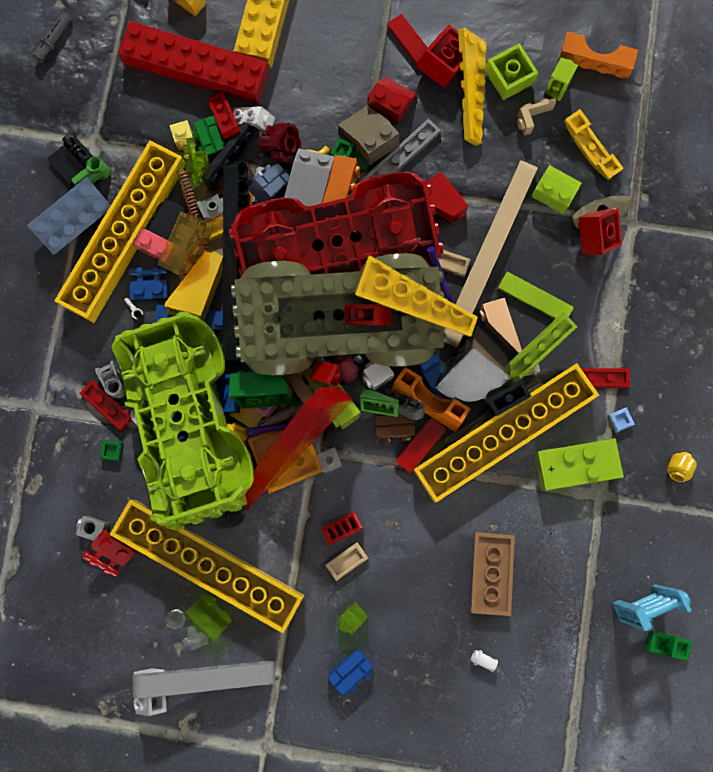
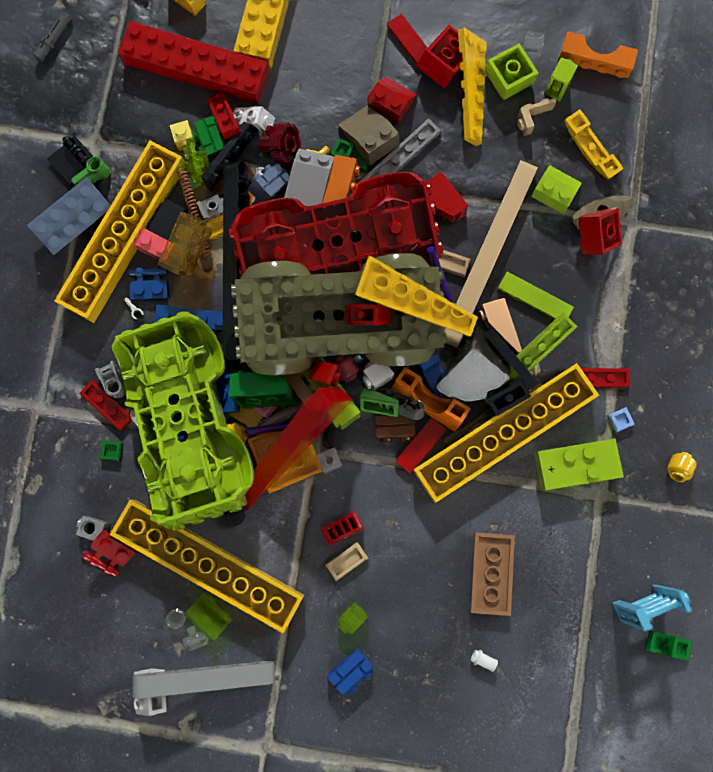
(198, 287): yellow slope -> none
(512, 359): none -> black beam

